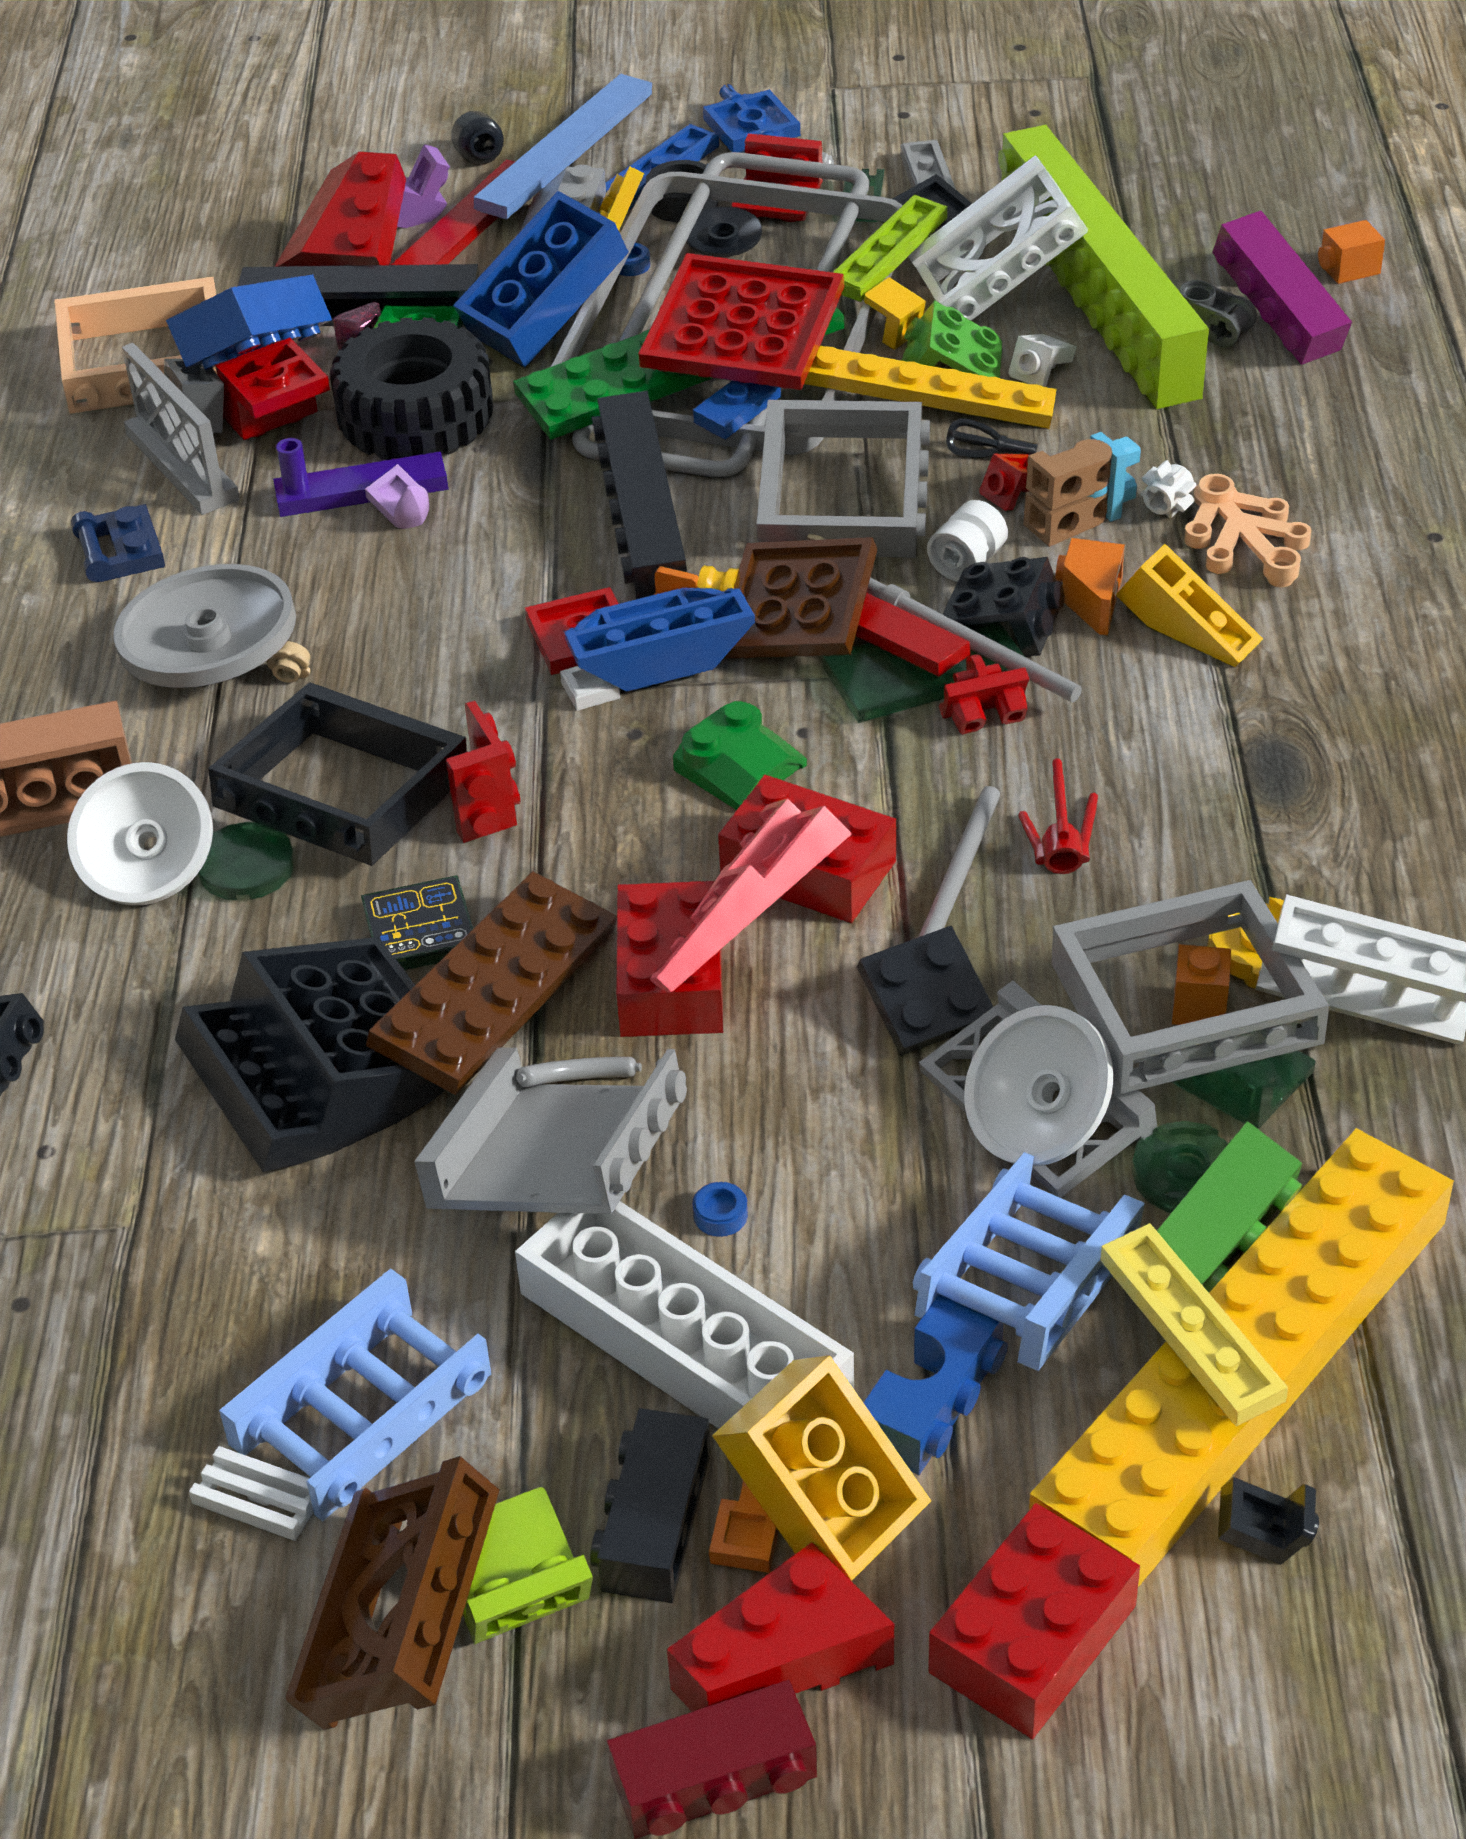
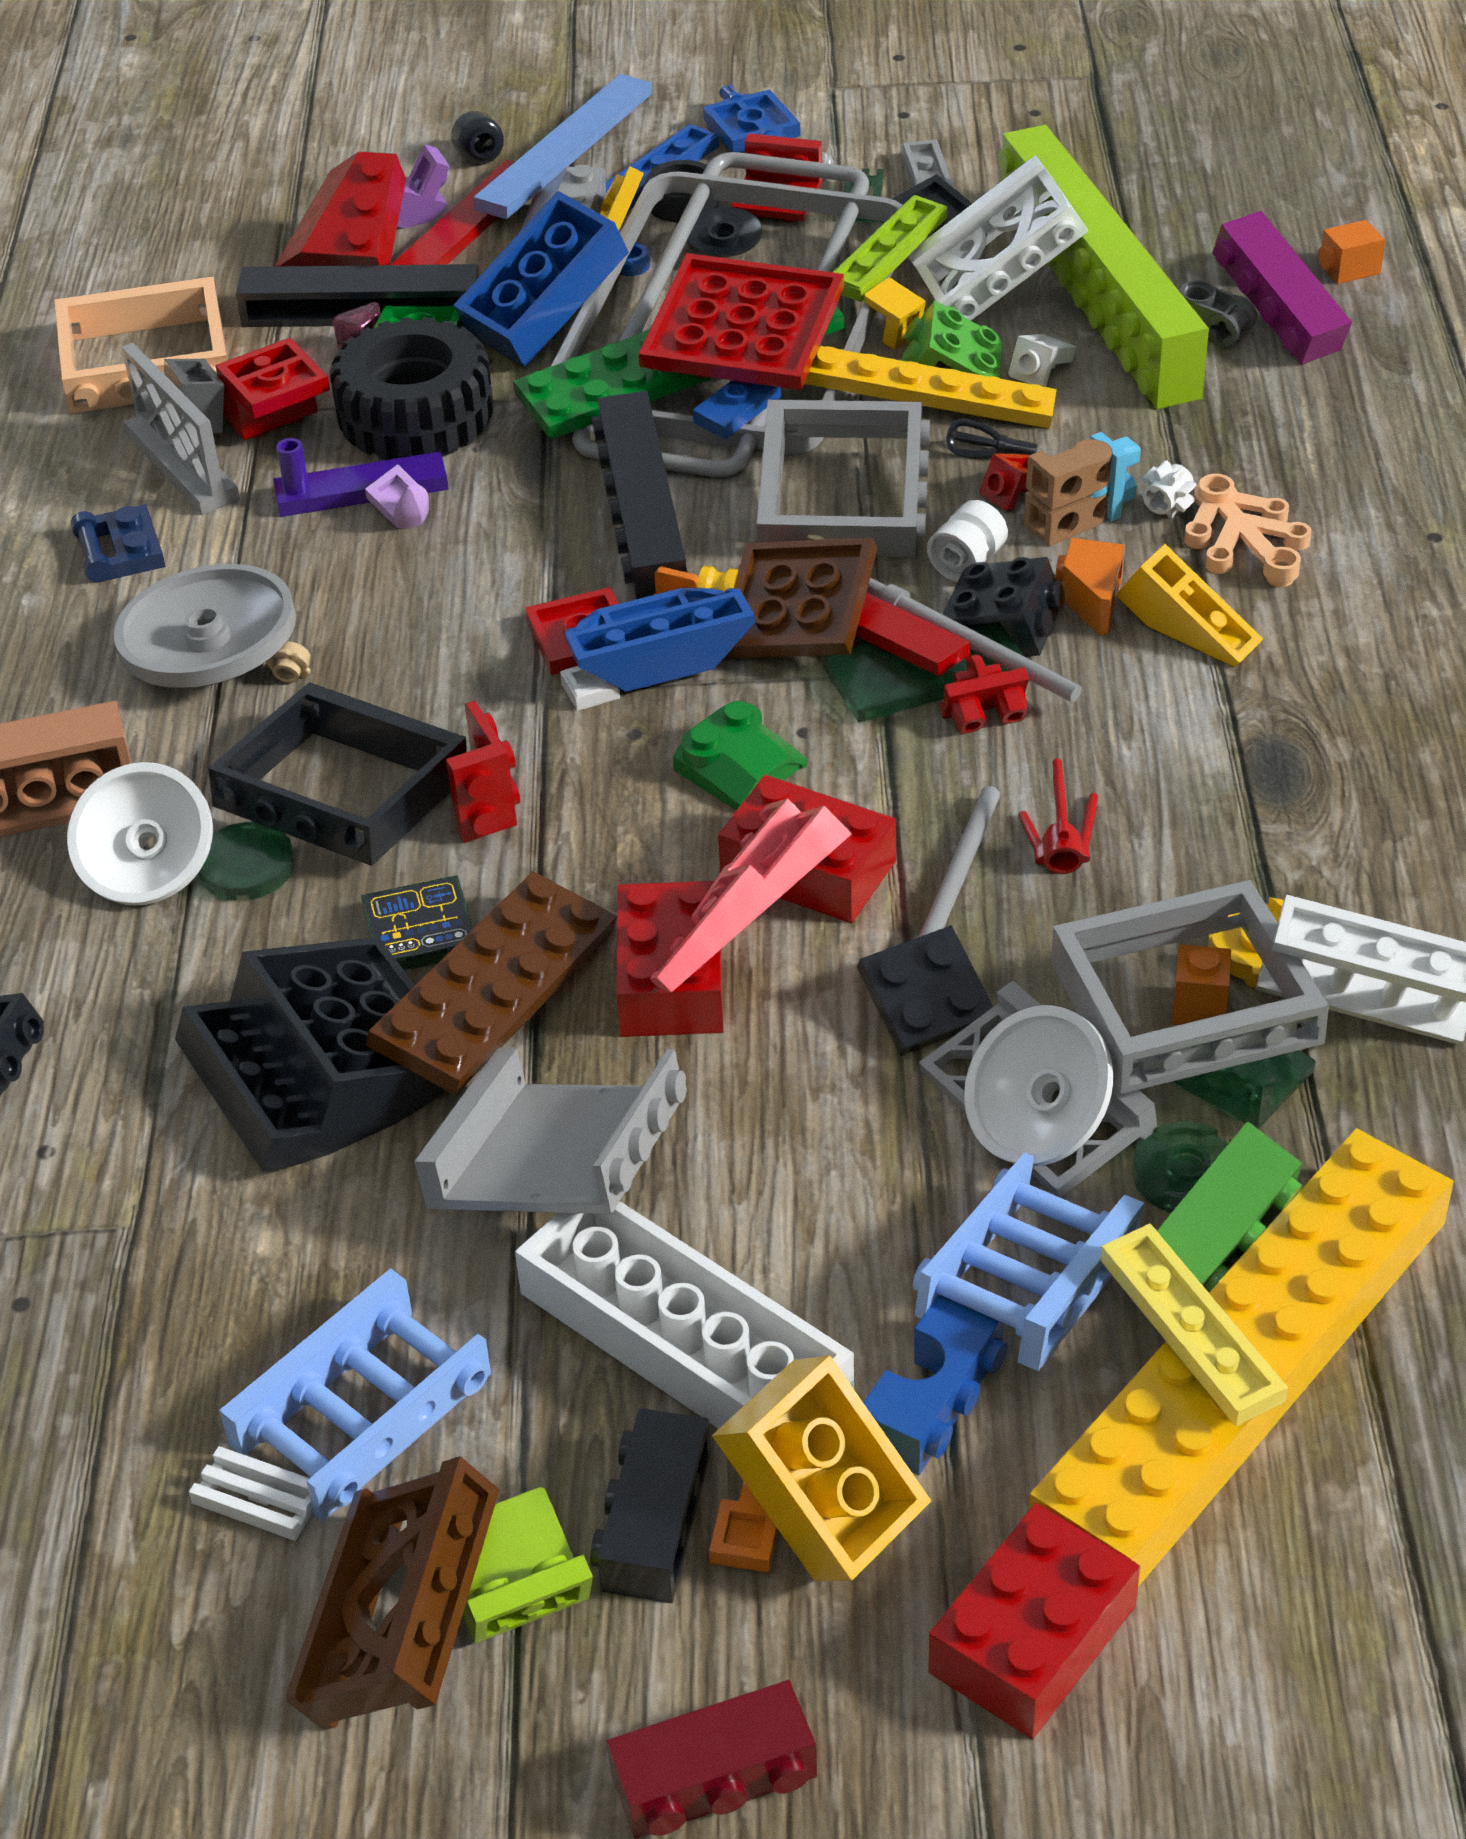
(248, 320): blue brick -> none
(577, 1069): light grey piece -> none
(720, 1209): blue tile -> none
(791, 1625): red wedge -> none
(1265, 1521): black bracket -> none

